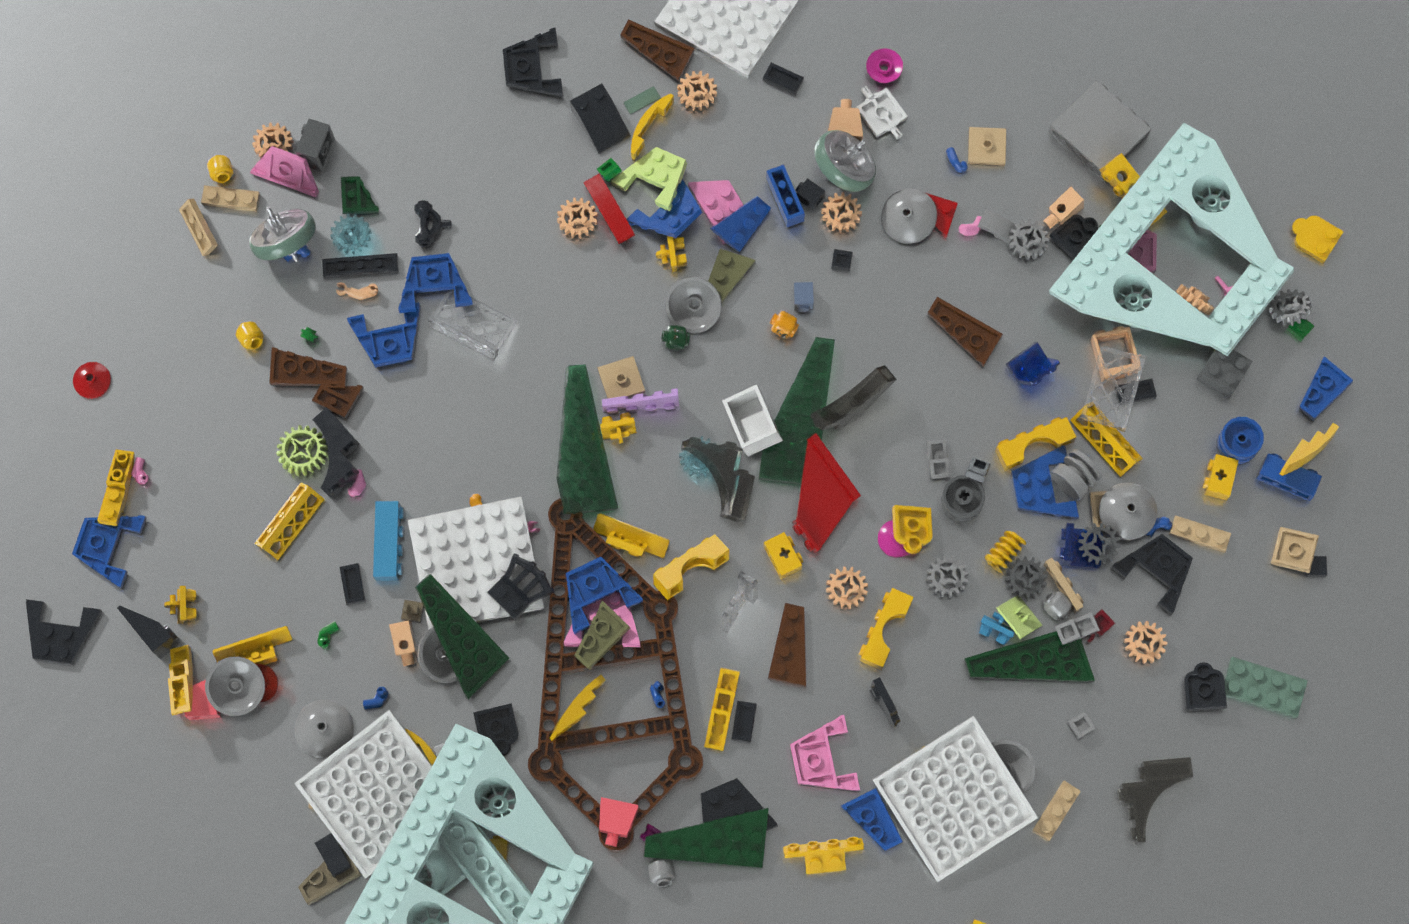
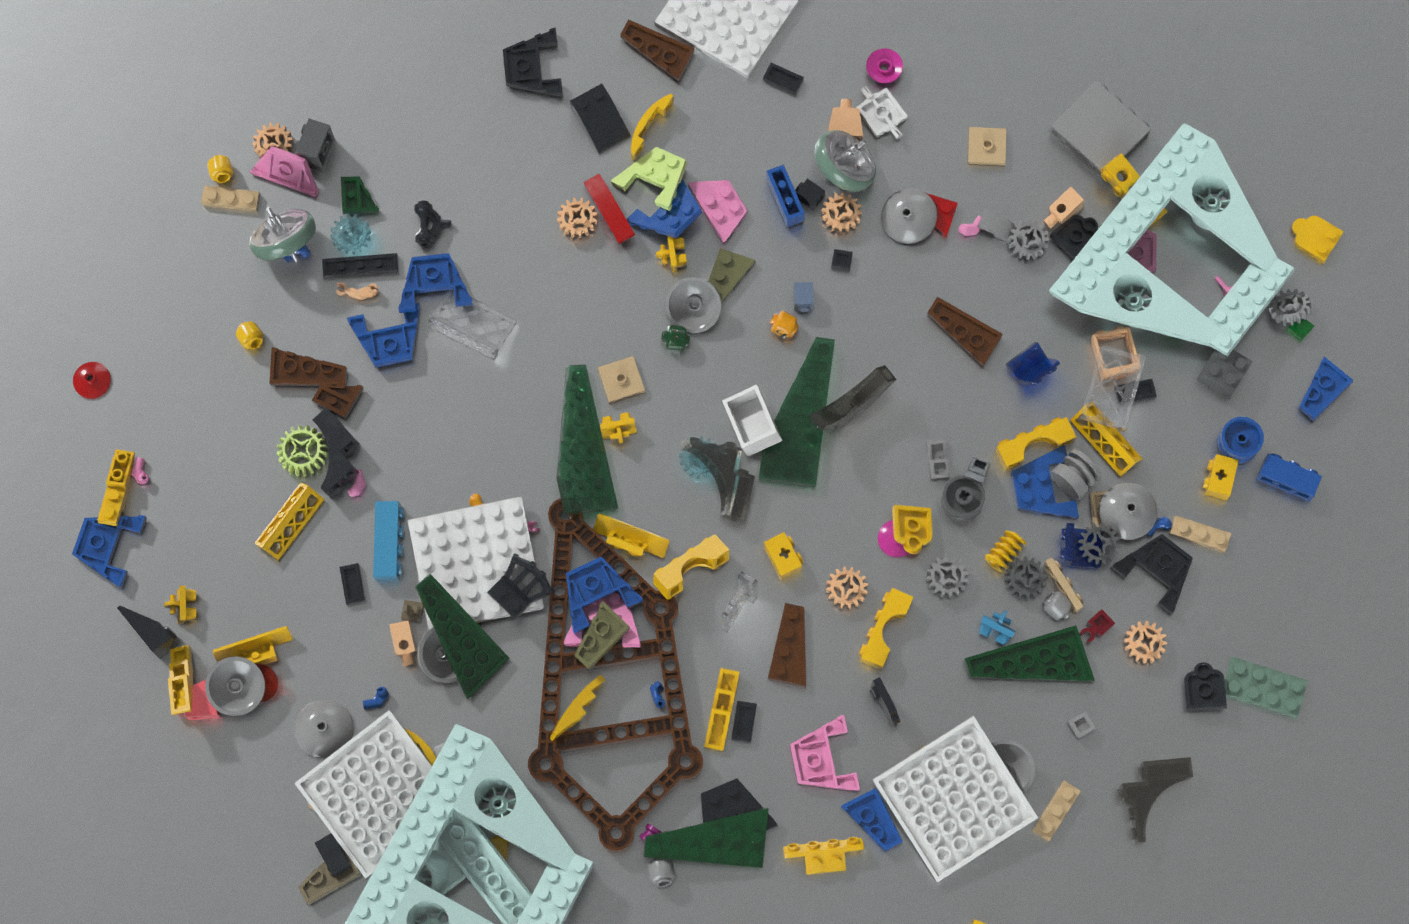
(56, 641): black wing -> none
(198, 227): tan plate -> none
(309, 334): green plate -> none
(325, 634): green arm -> none
(498, 725): black plate -> none
(609, 170): green plate -> none
(616, 819): coral torso -> none
(641, 401): lavender wing -> none
(642, 100): sand green sticker -> none
(695, 83): light nougat gear -> none
(742, 223): blue wing -> none
(823, 495): red piece -> none
(953, 159): blue arm -> none
(1019, 616): yellowish green piece -> none
(1077, 628): light grey slope -> none
(1195, 298): light nougat gear -> none
(1294, 550): tan plate -> none
(1308, 450): yellow slope -> none
(1318, 567): black tile -> none

